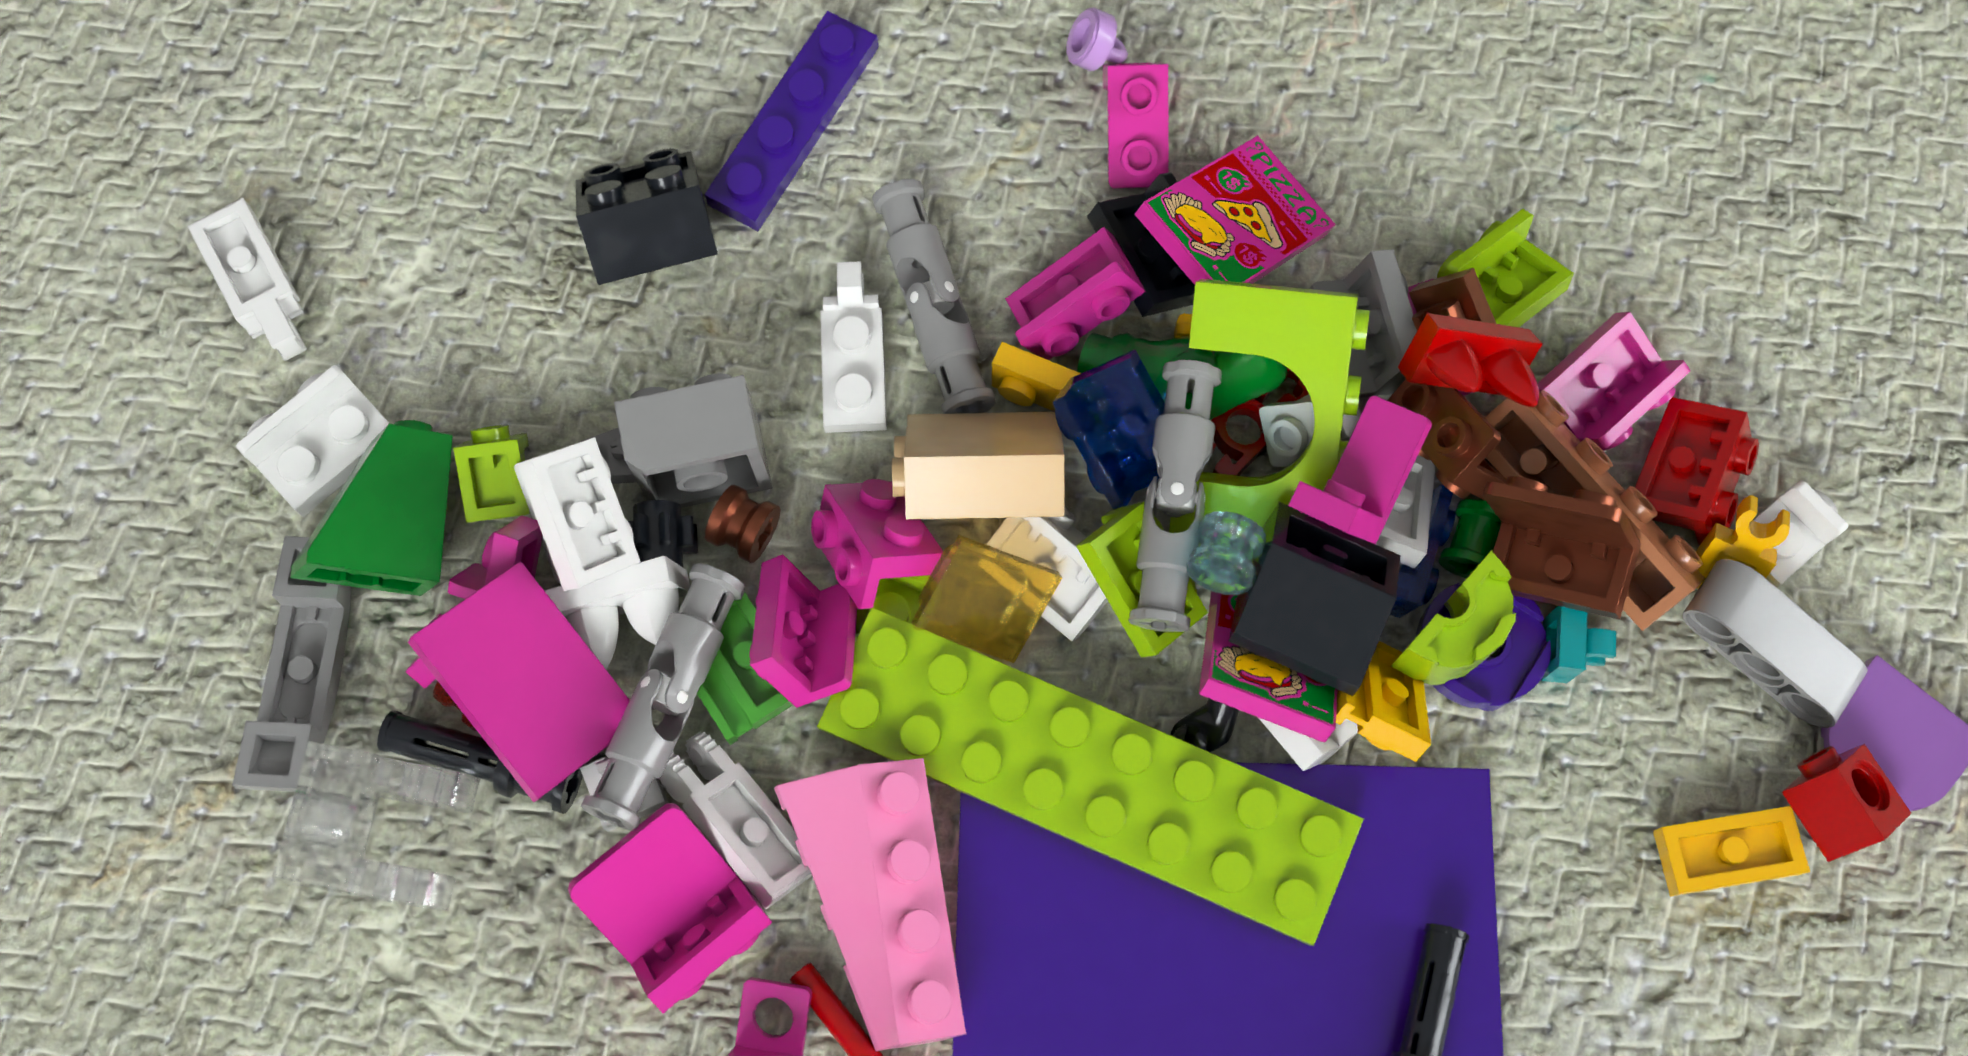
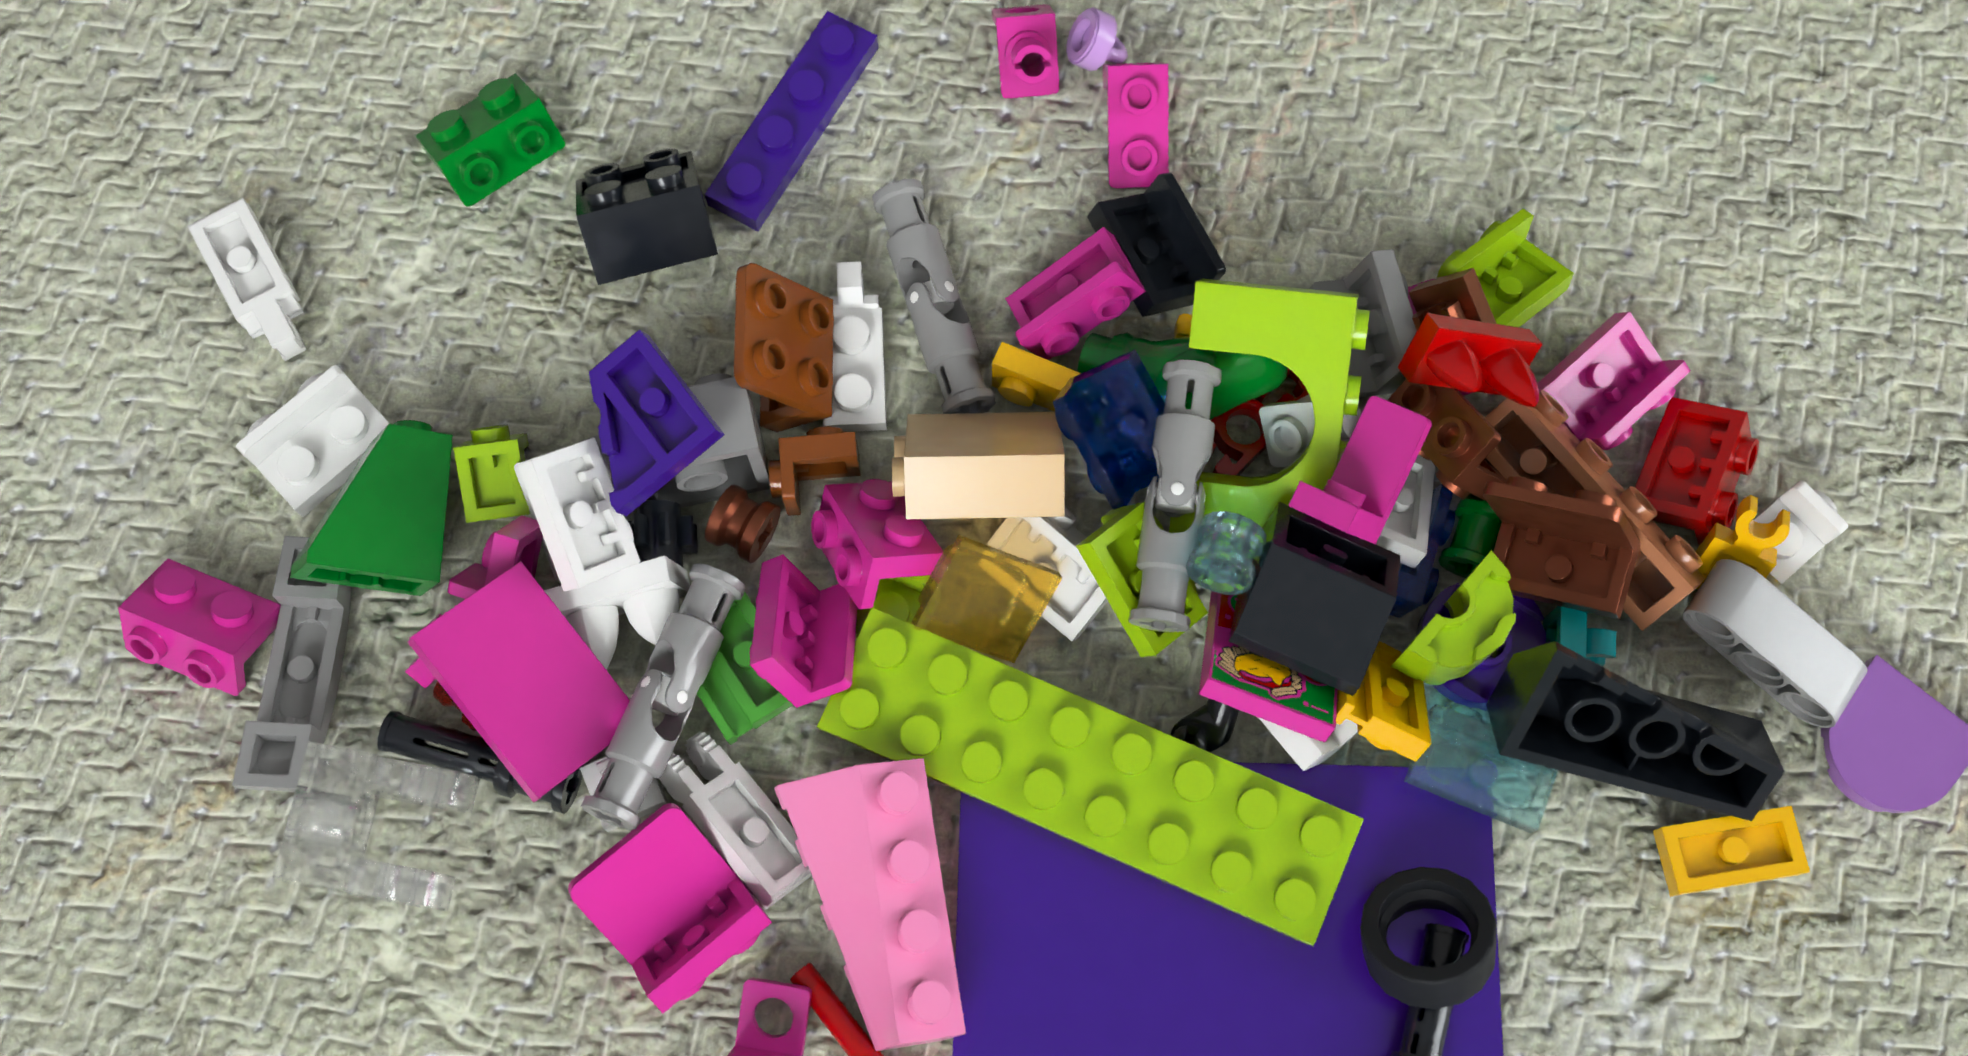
(196, 625): none -> dark pink bracket
(491, 139): none -> green bracket
(647, 421): none -> dark purple wing
(783, 347): none -> dark orange bracket
(819, 455): none -> dark orange bracket
(1027, 50): none -> dark pink bracket
(1235, 217): tile -> none
(1435, 890): none -> black tyre
(1469, 771): none -> clear light blue bracket
(1599, 726): none -> black wedge
(1845, 801): red brick -> none

